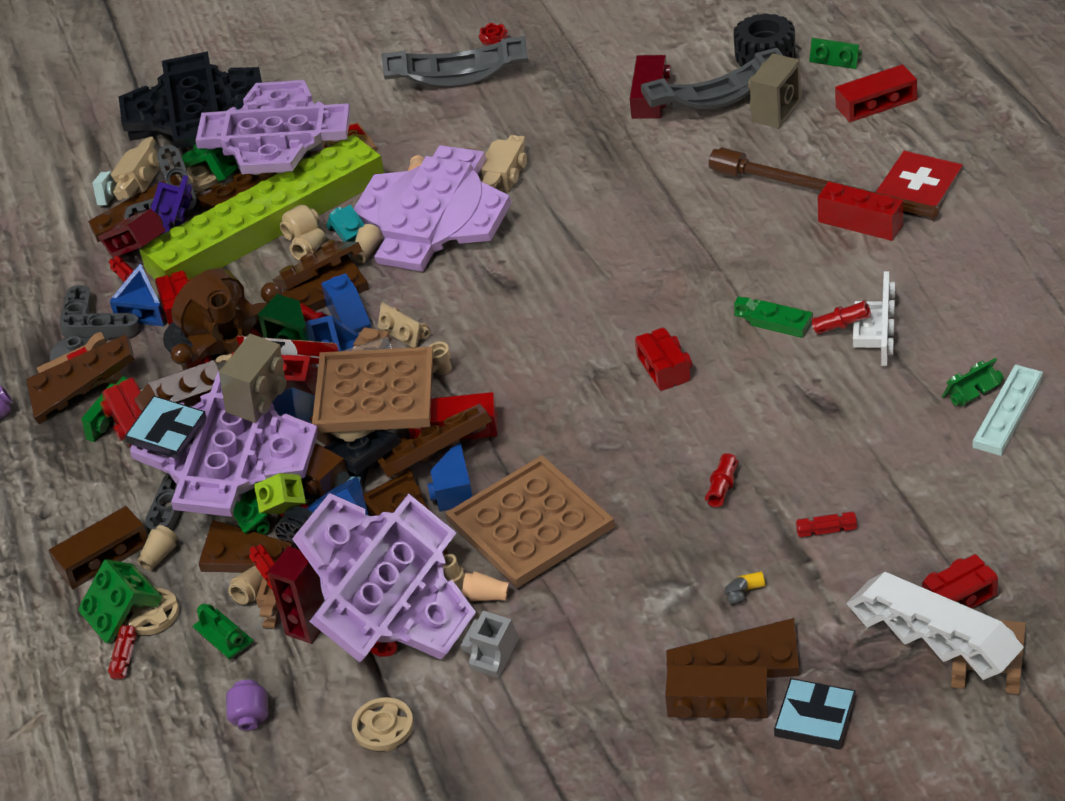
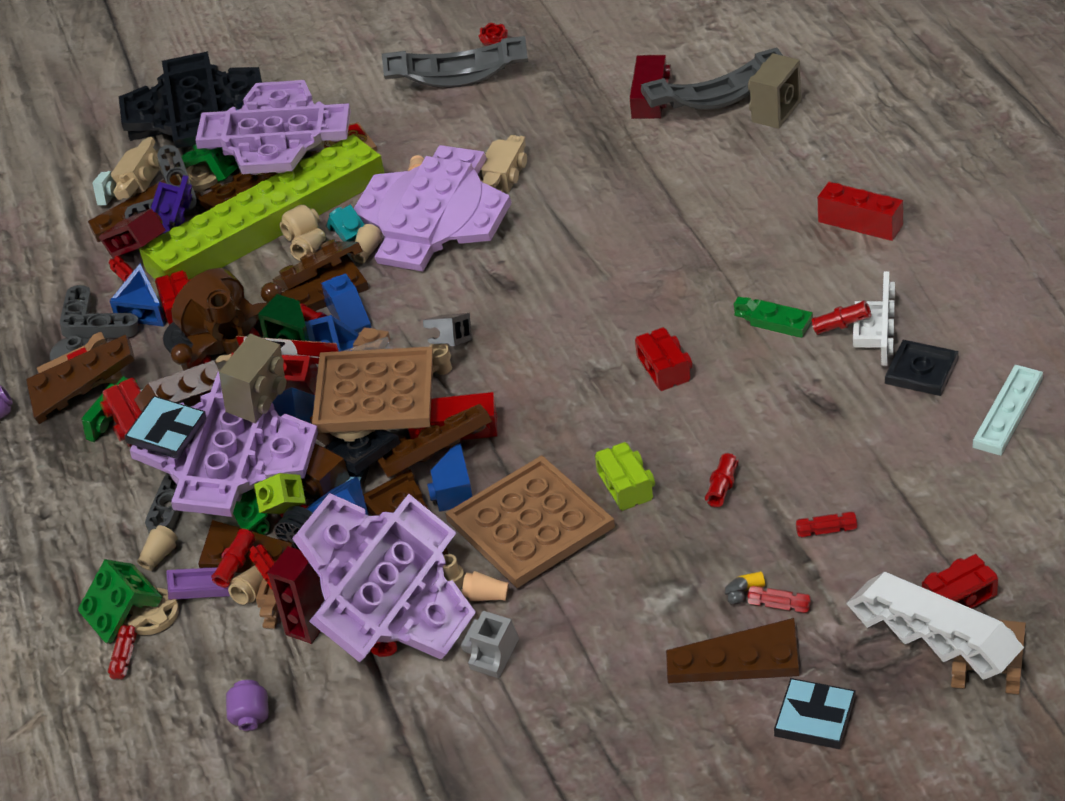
(110, 539): reddish brown brick -> none
(193, 584): none -> medium lavender tile
(221, 631): green hinge -> none
(233, 558): none -> red pin
(383, 725): tan wheel -> none
(401, 325): tan hinge -> none
(453, 328): none -> black hinge
(624, 475): none -> lime brick
(717, 691): reddish brown brick -> none
(761, 34): black tyre -> none
(779, 599): none -> red axle
(834, 53): green hinge -> none
(876, 93): red brick -> none
(914, 178): flag -> none
(921, 367): none -> black tile
(963, 386): green hinge -> none

